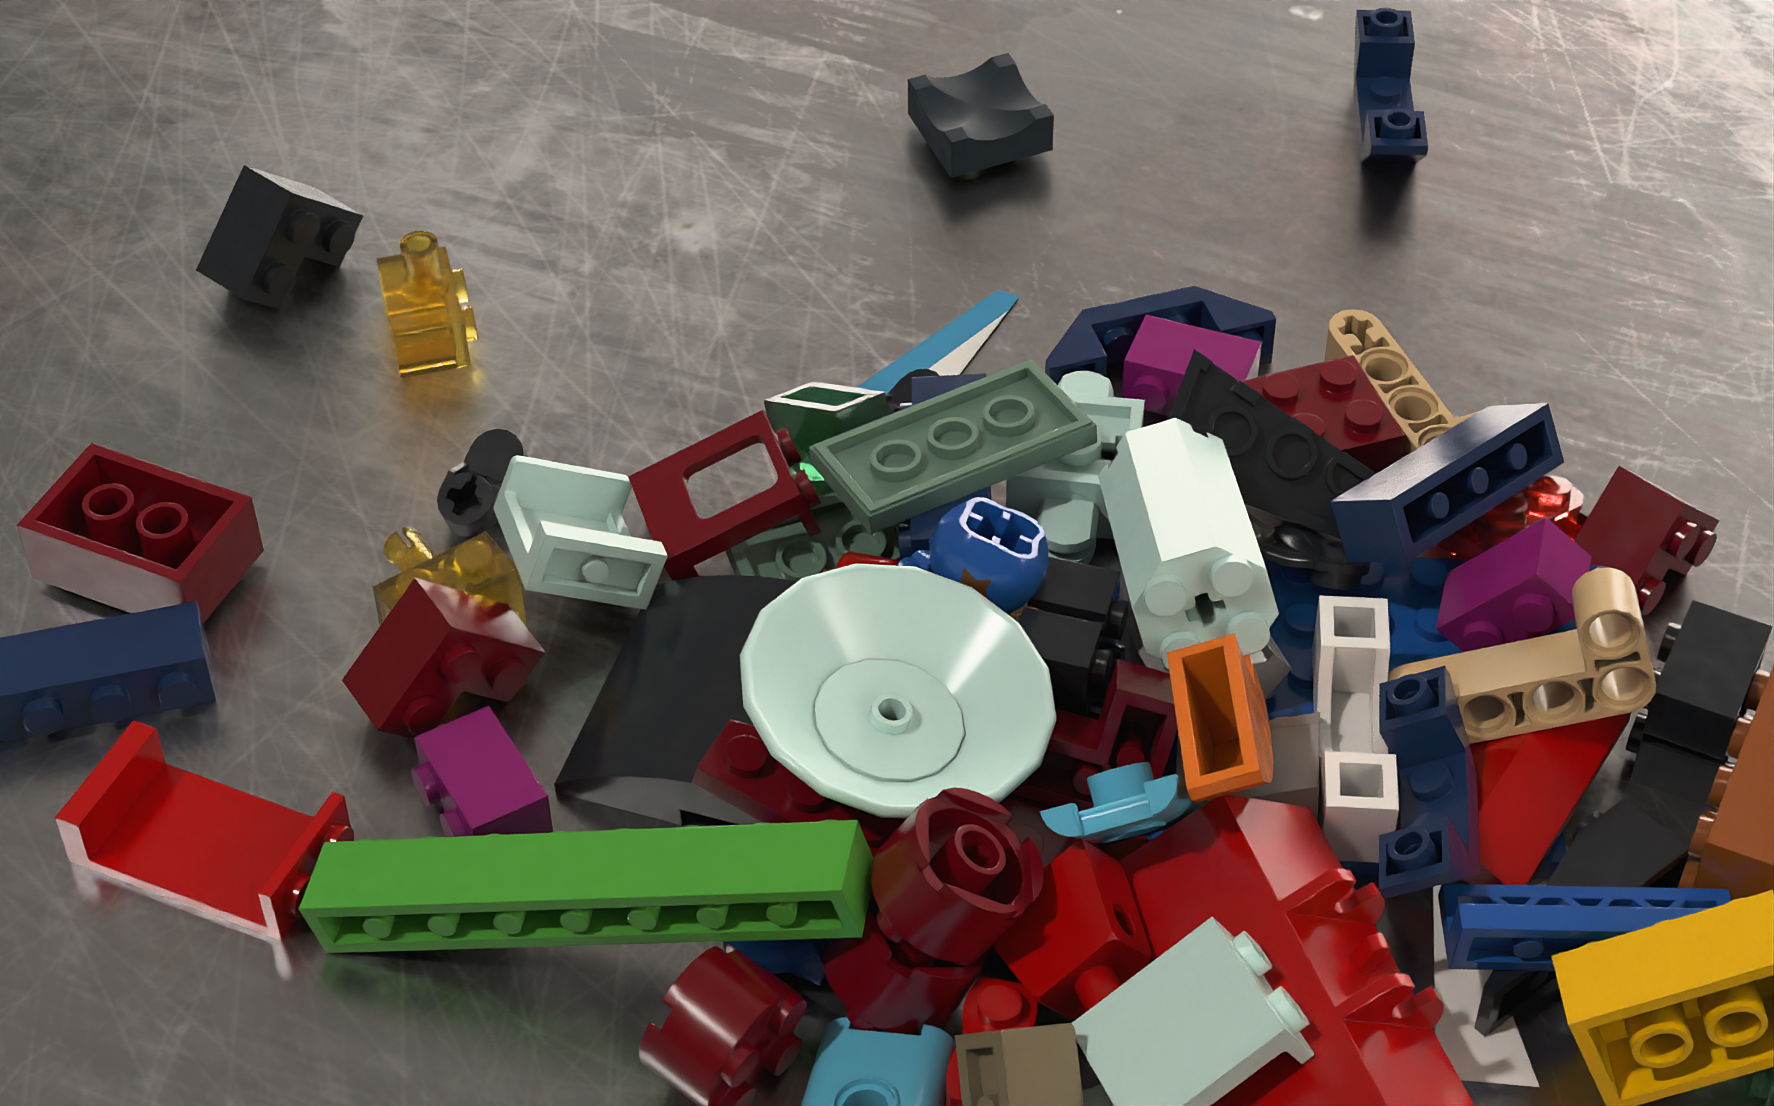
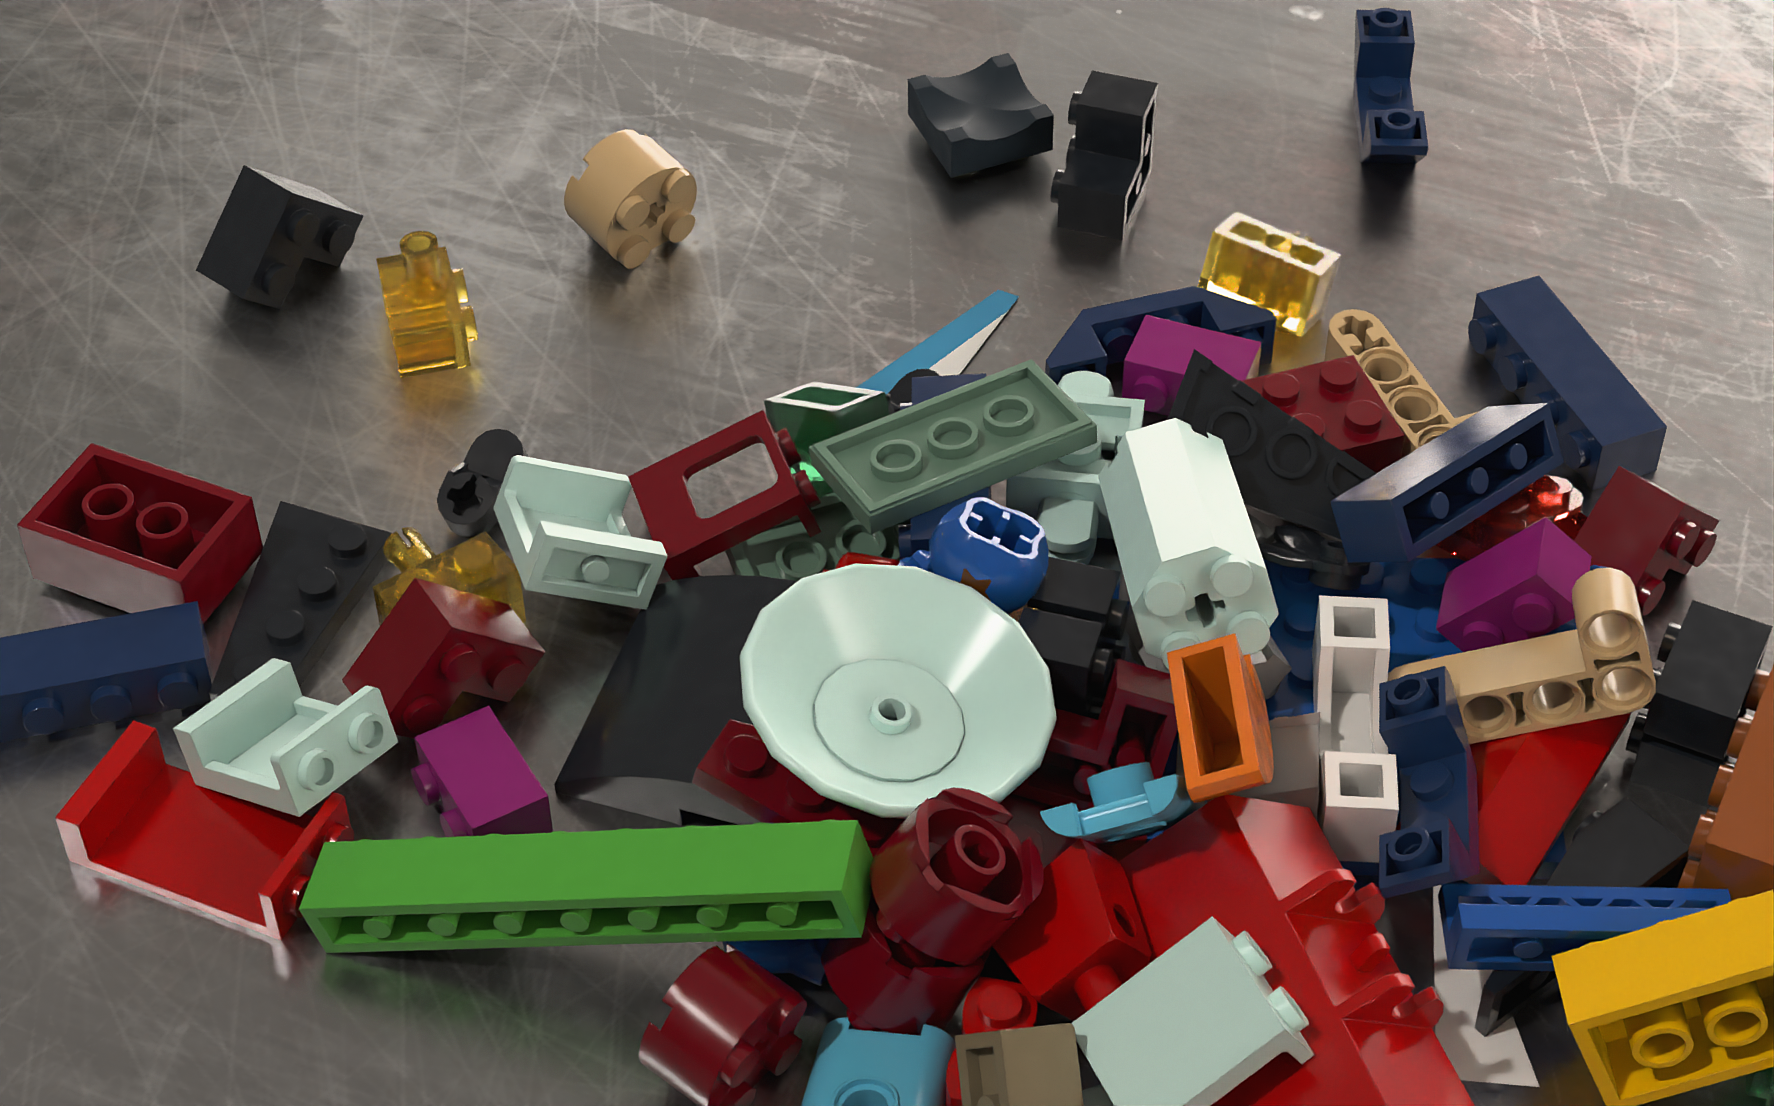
(280, 746): none -> light aqua panel
(300, 592): none -> black wing
(632, 197): none -> tan brick
(1107, 156): none -> black brick
(1270, 271): none -> clear yellow brick
(1554, 360): none -> dark blue brick

